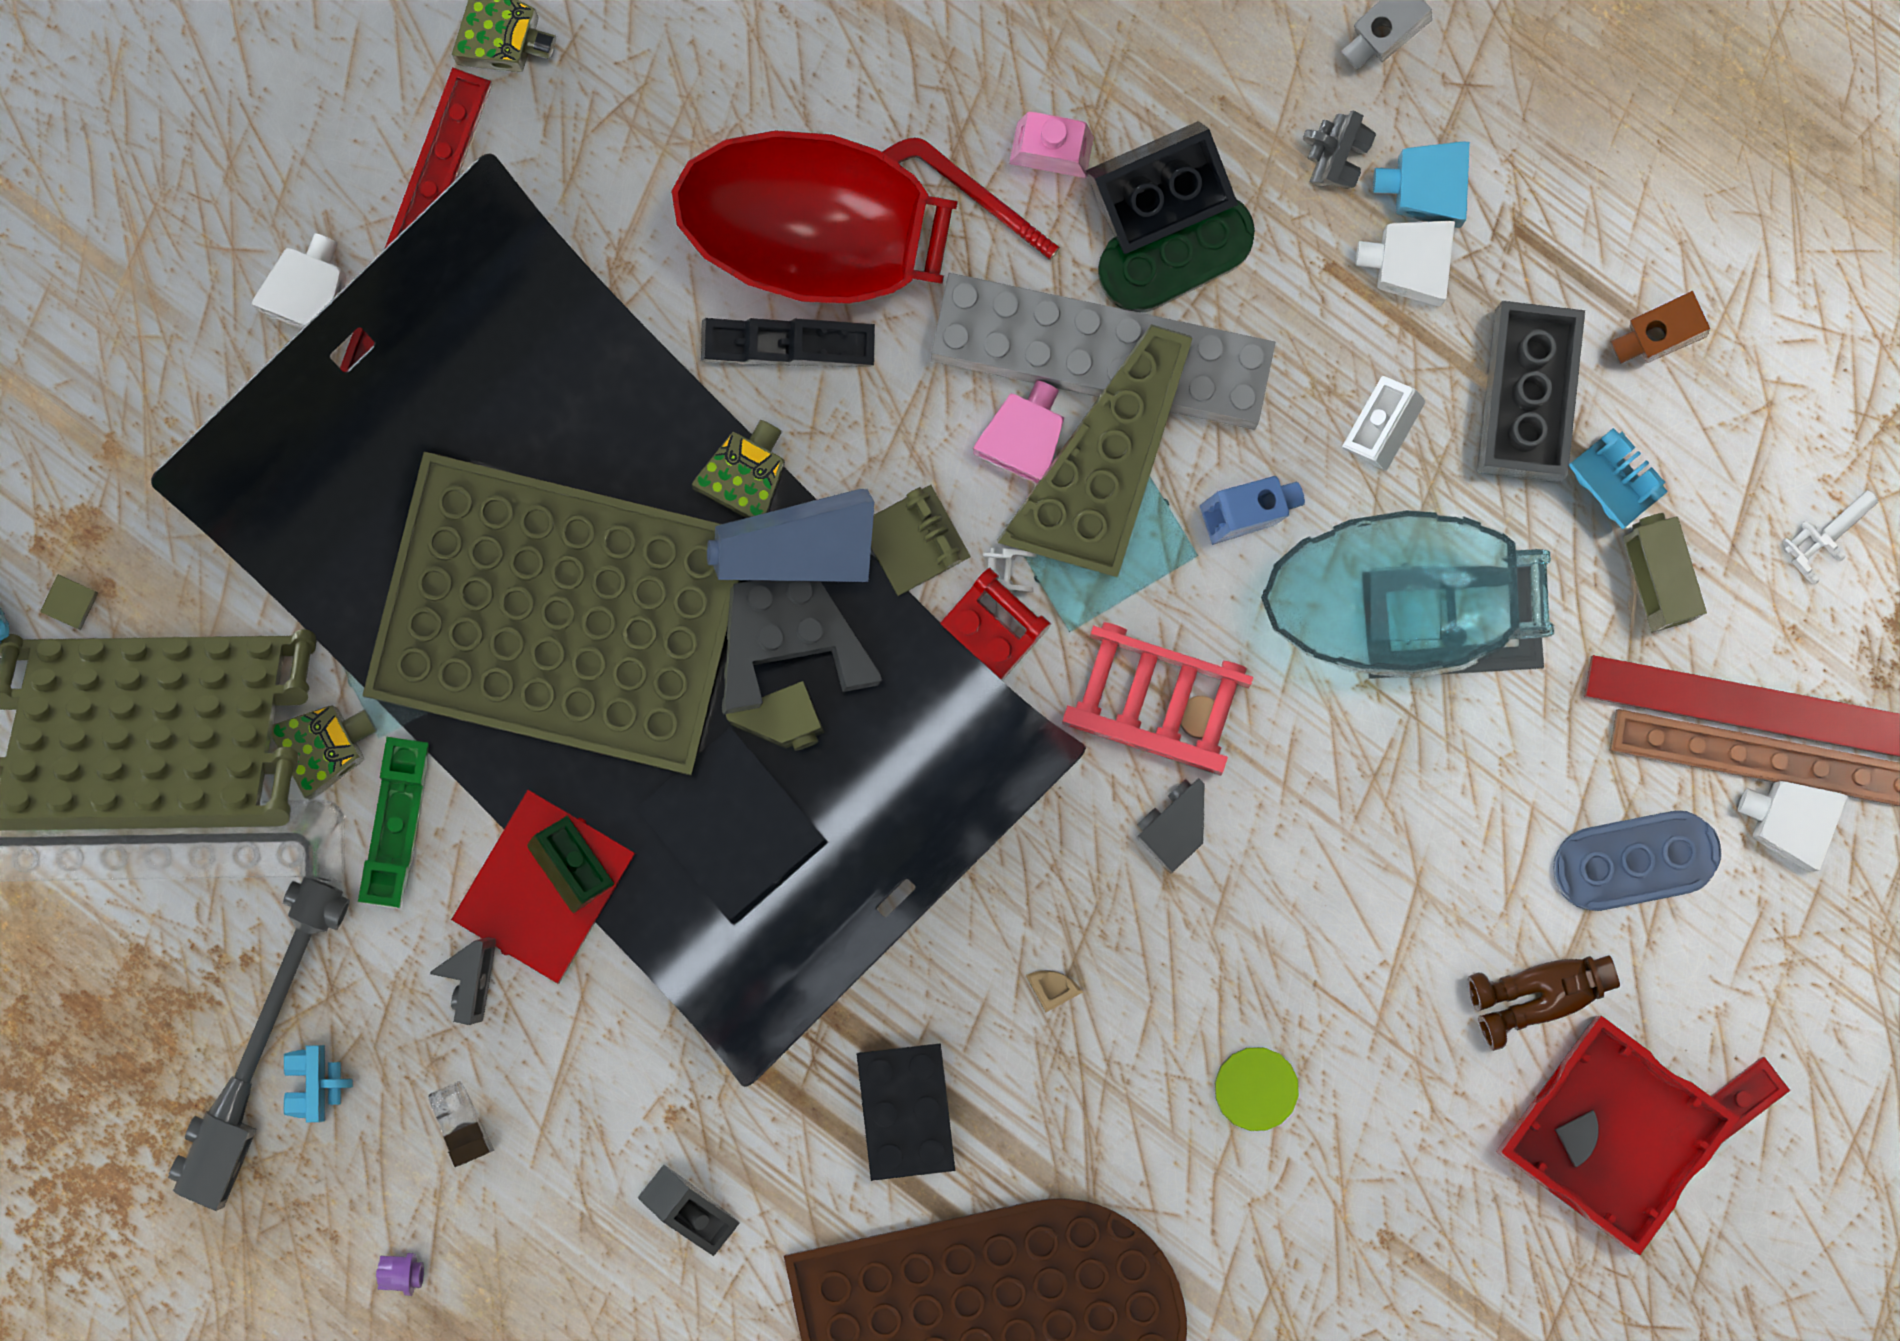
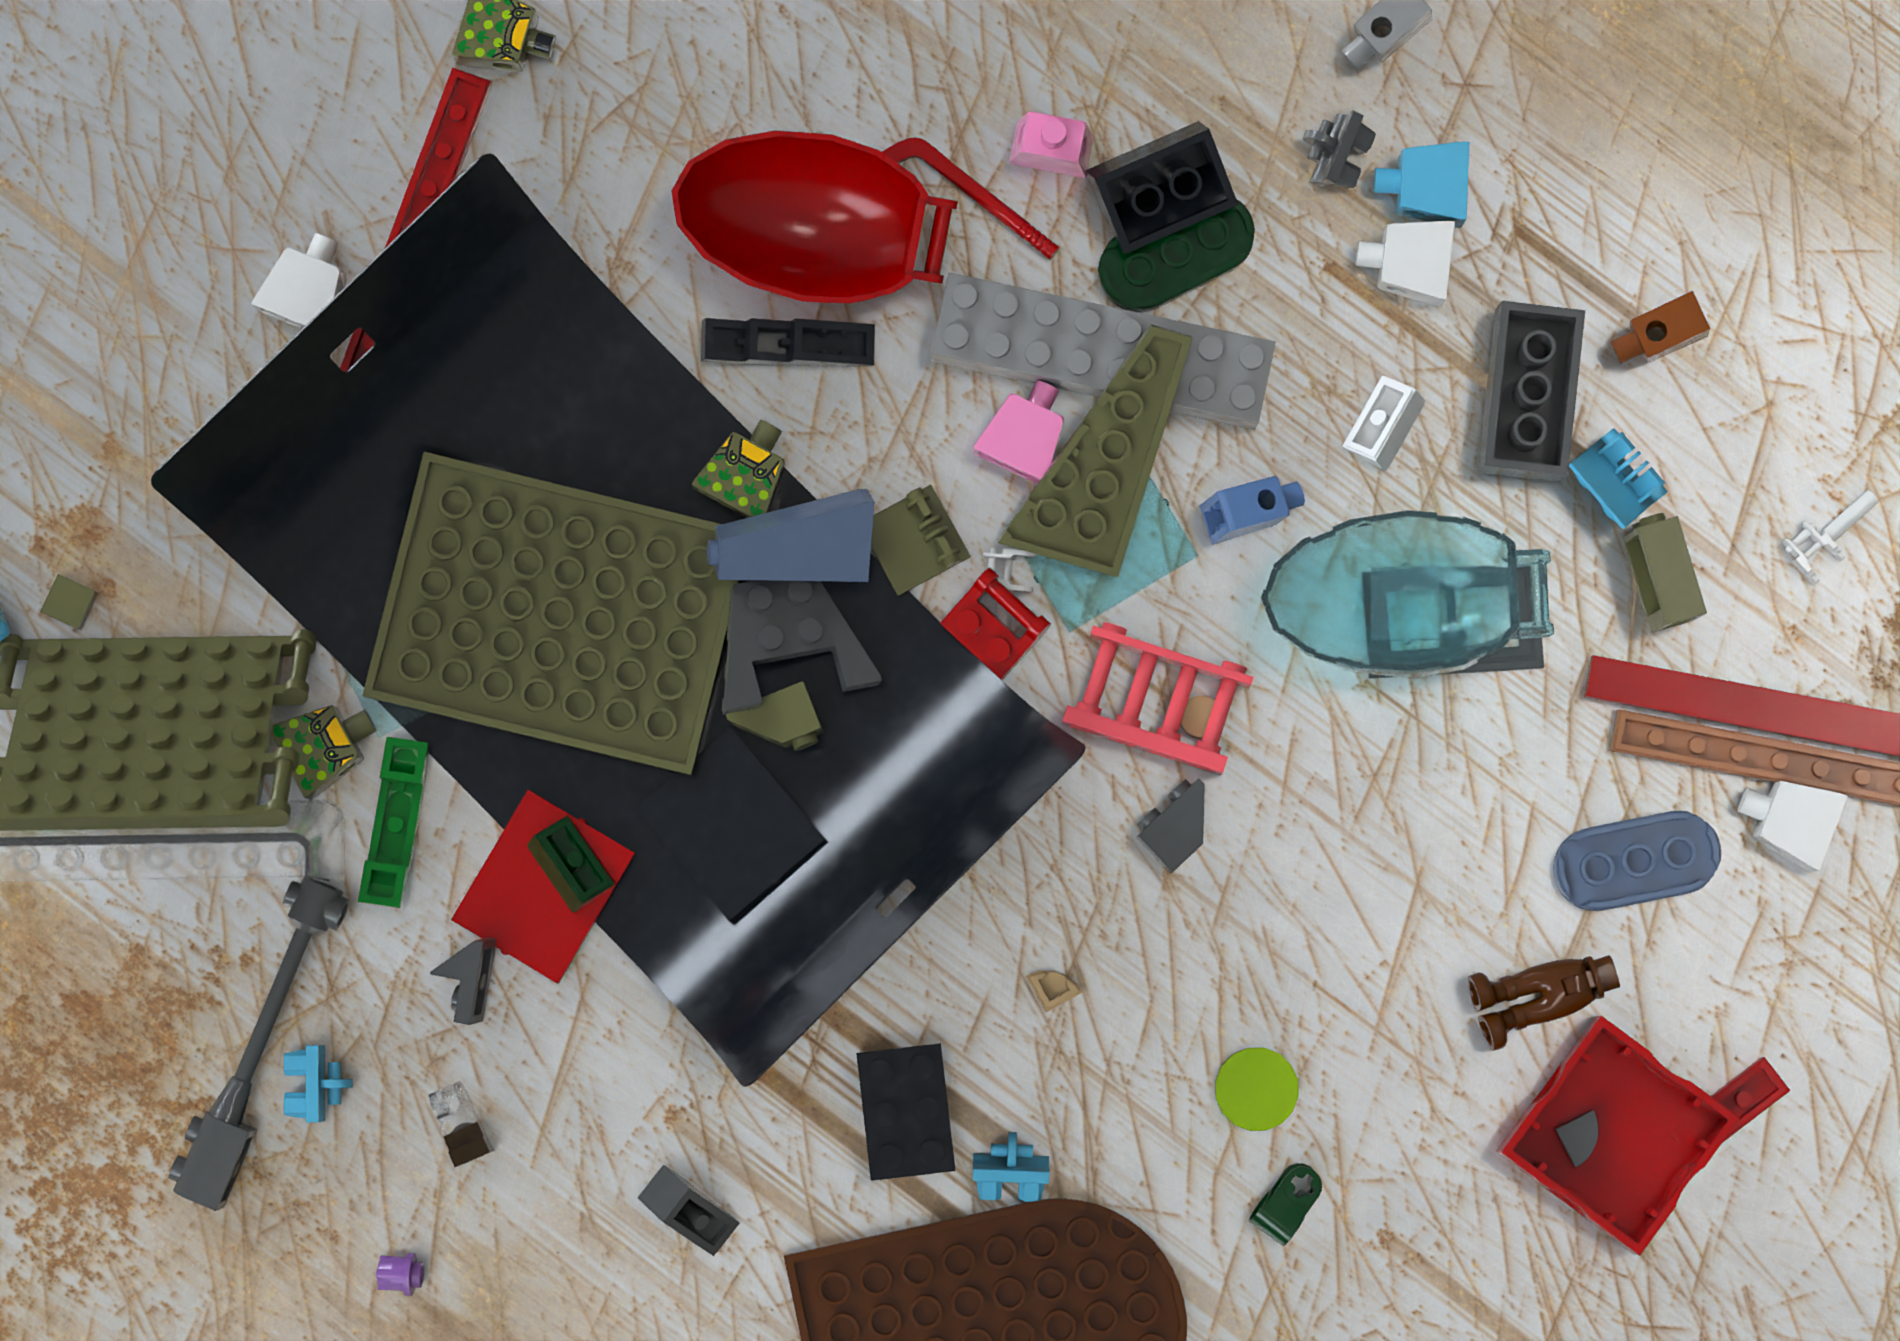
(1010, 1164): none -> medium azure hips
(1283, 1211): none -> dark green piece

